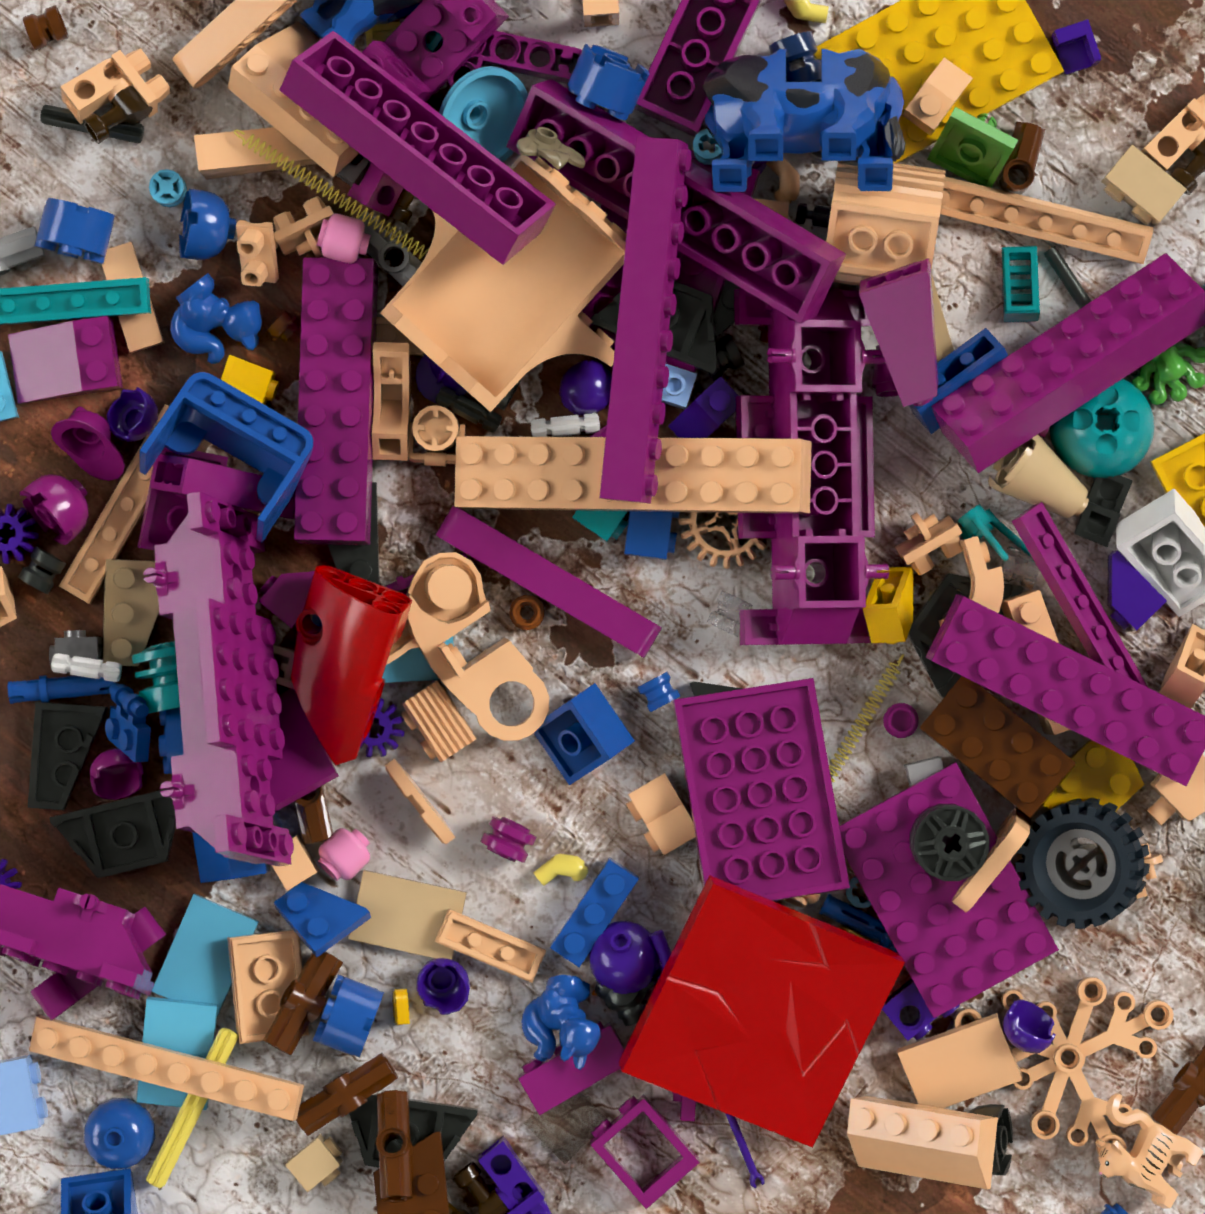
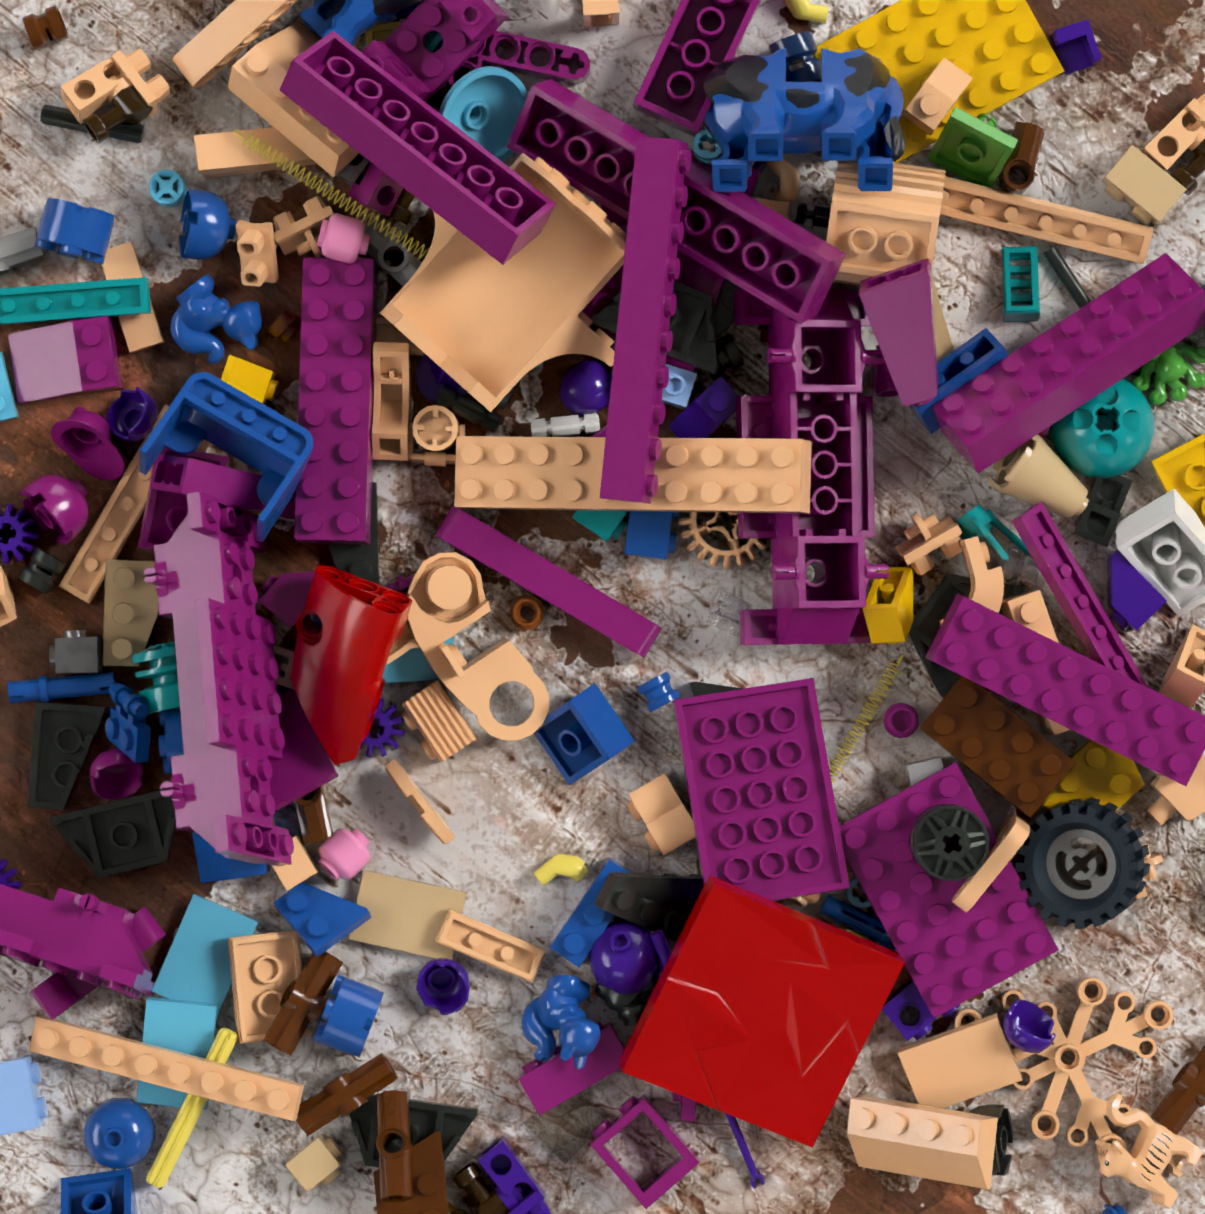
(86, 667): white axle -> none
(400, 1006): yellow tile -> none
(508, 839): magenta wheel -> none
(545, 144): dark tan plate -> none
(607, 80): blue brick -> none
(651, 899): none -> pearl dark grey wing

